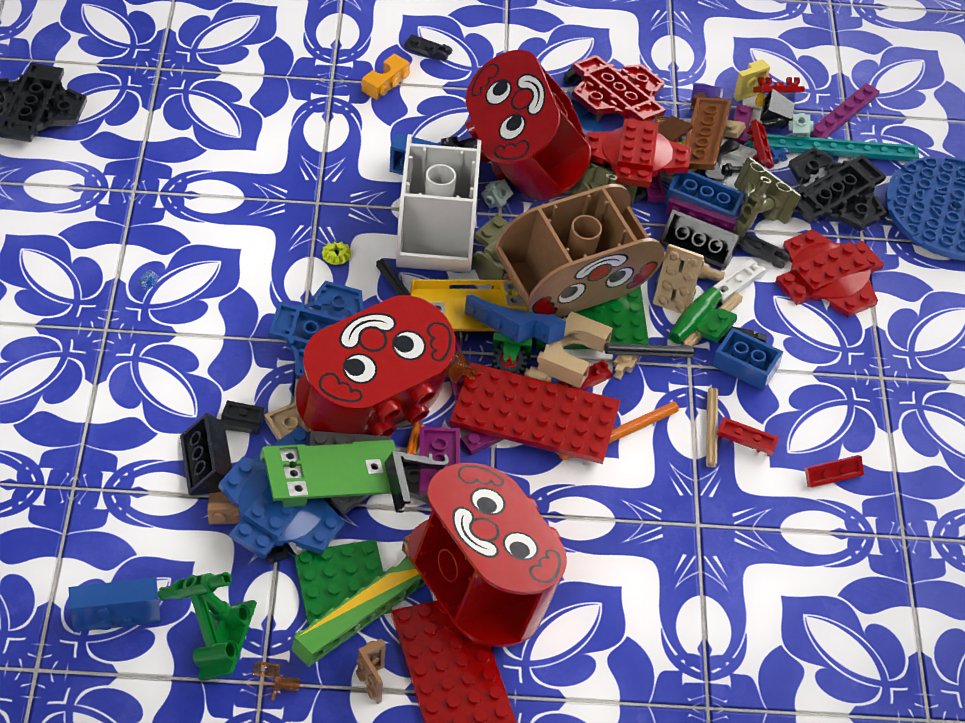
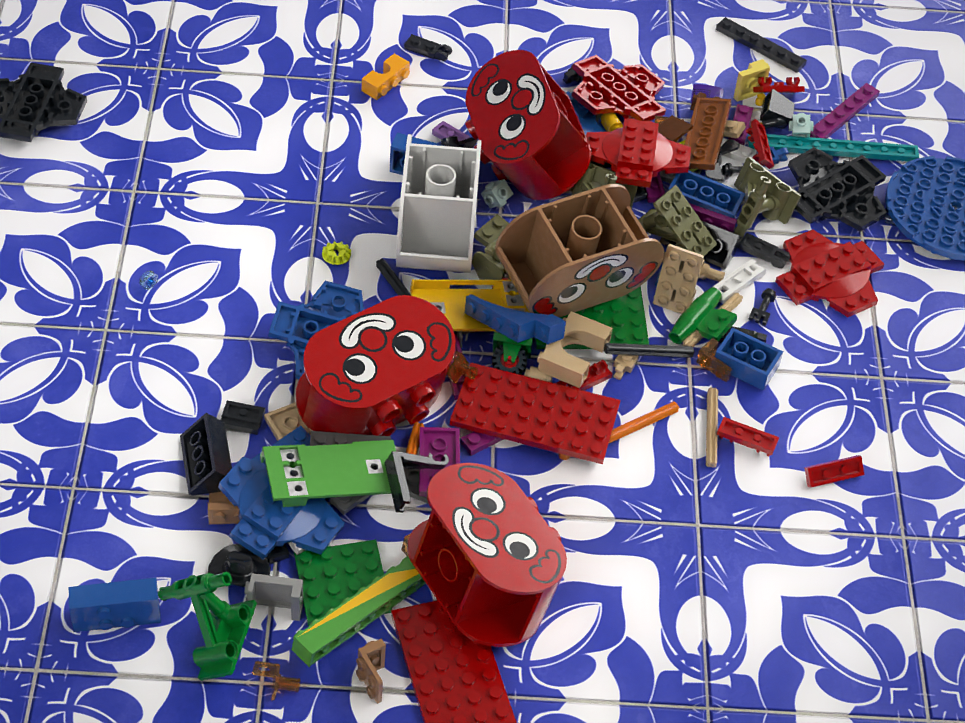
(239, 564): none -> black hat
(276, 592): none -> light grey panel
(445, 130): none -> medium lavender plate
(611, 122): none -> yellow brick
(682, 223): none -> olive plate
(707, 360): none -> clear orange bracket
(761, 44): none -> black plate
(768, 296): none -> black hinge

